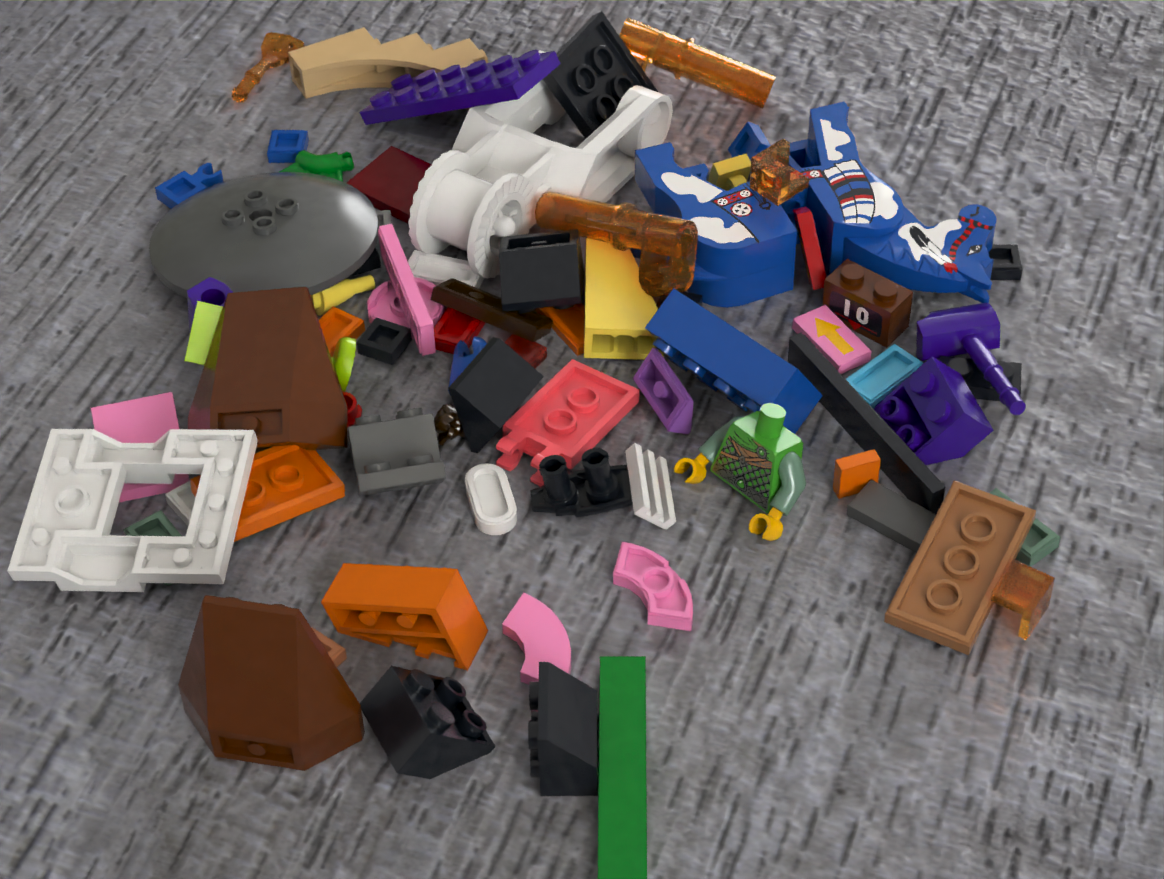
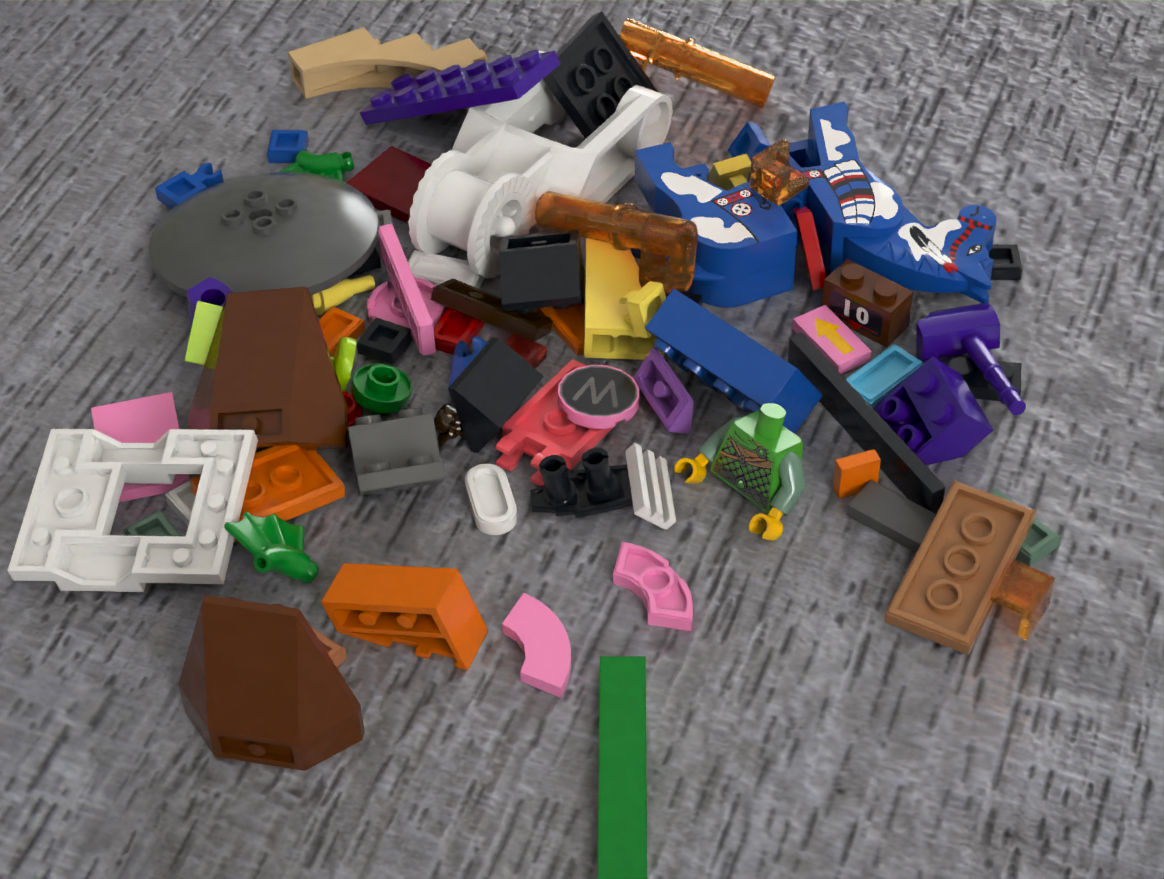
(270, 59): clear orange piece -> none
(275, 546): none -> green arm
(381, 388): none -> green plate
(424, 723): black slope -> none
(563, 733): black slope -> none
(598, 396): none -> tile
(643, 306): none -> light yellow tile

